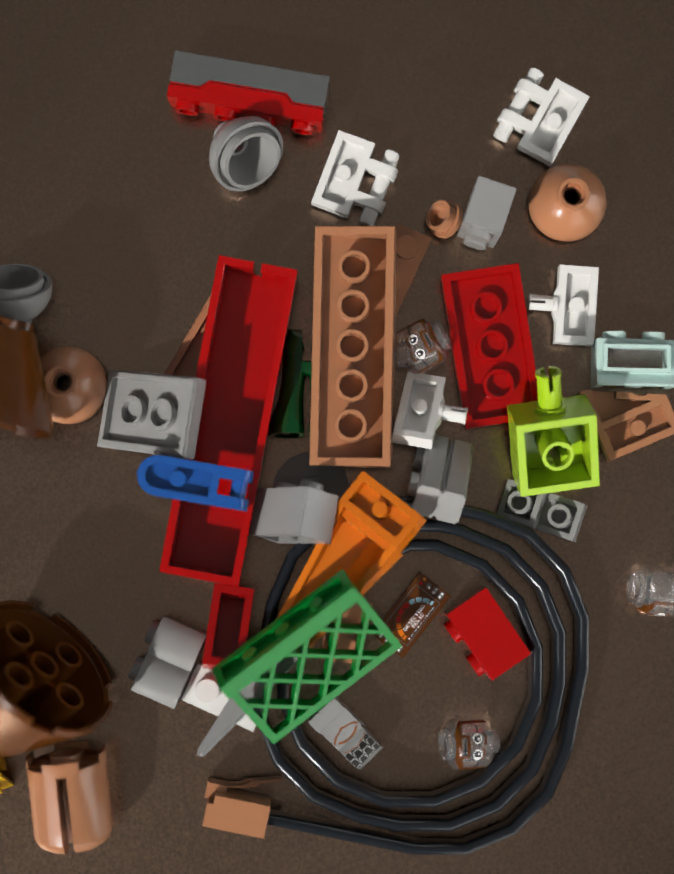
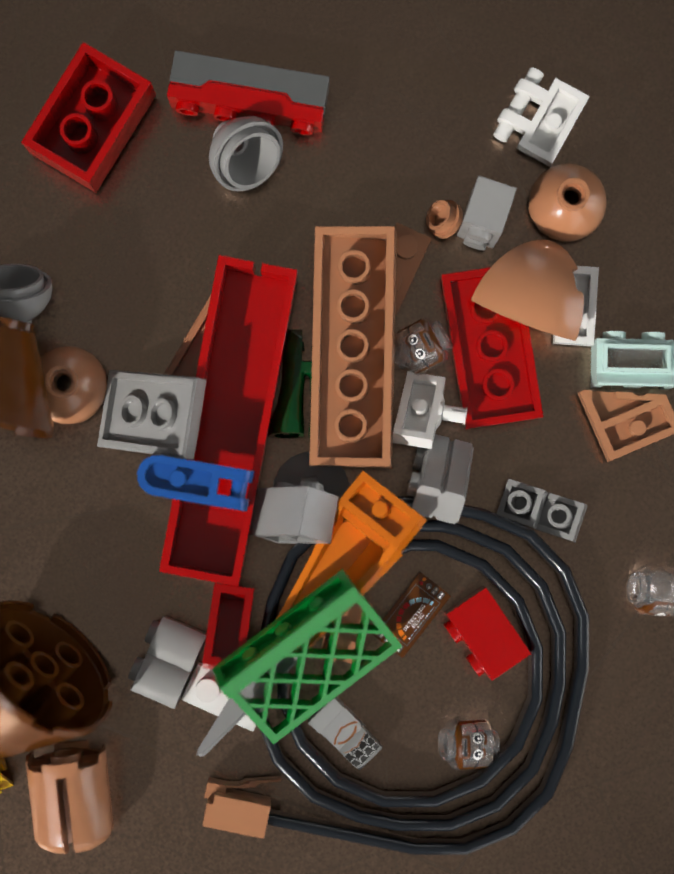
(89, 117): none -> red brick
(343, 176): white plate -> none
(535, 288): none -> nougat brick
(553, 439): lime brick -> none

